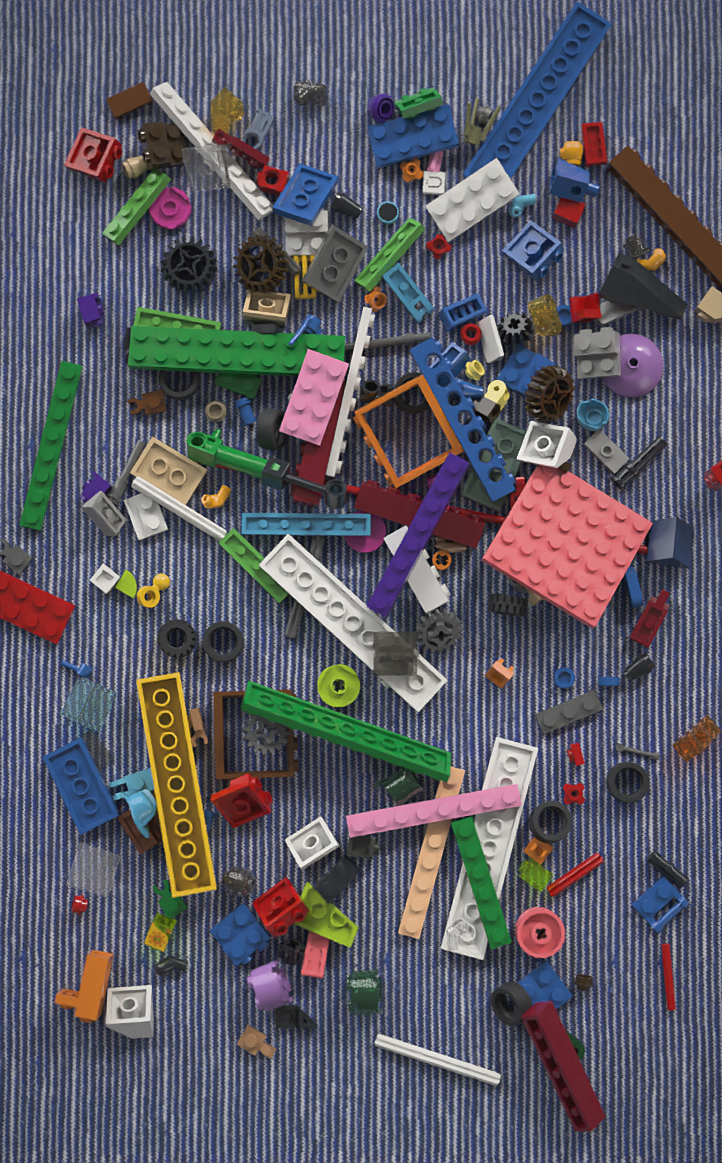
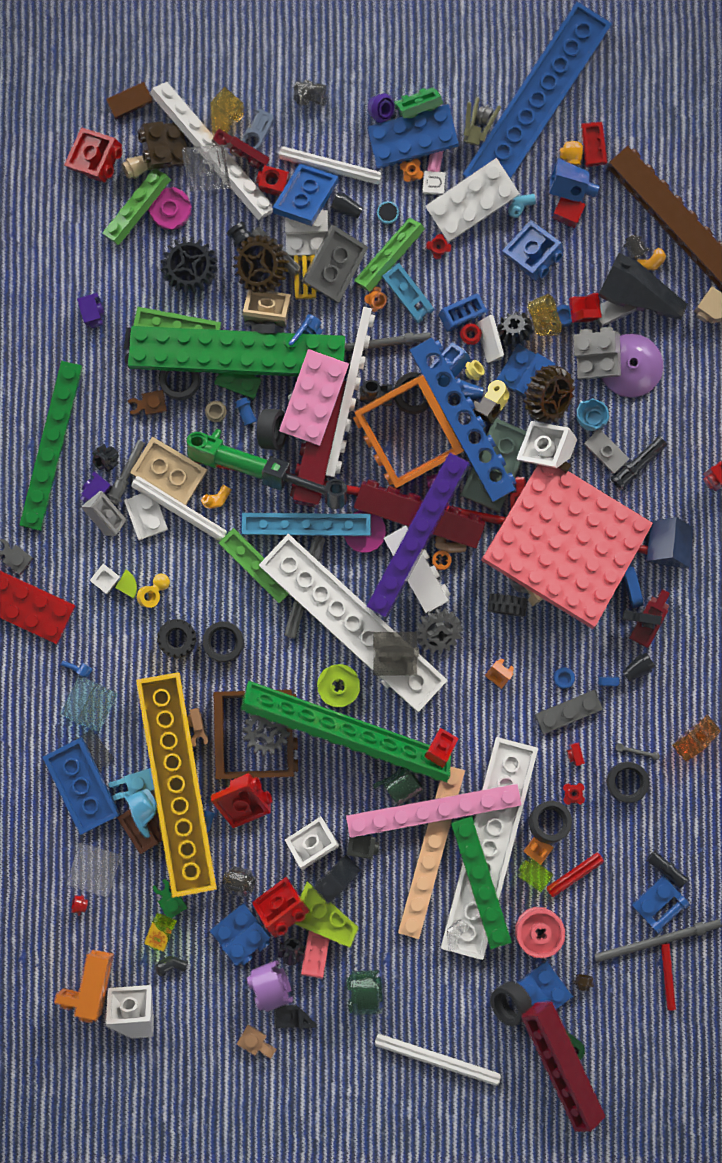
(105, 458): none -> black gear
(239, 234): none -> black wheel
(330, 165): none -> white axle
(441, 747): none -> red plate
(647, 620): none -> black plate
(698, 929): none -> dark grey bar

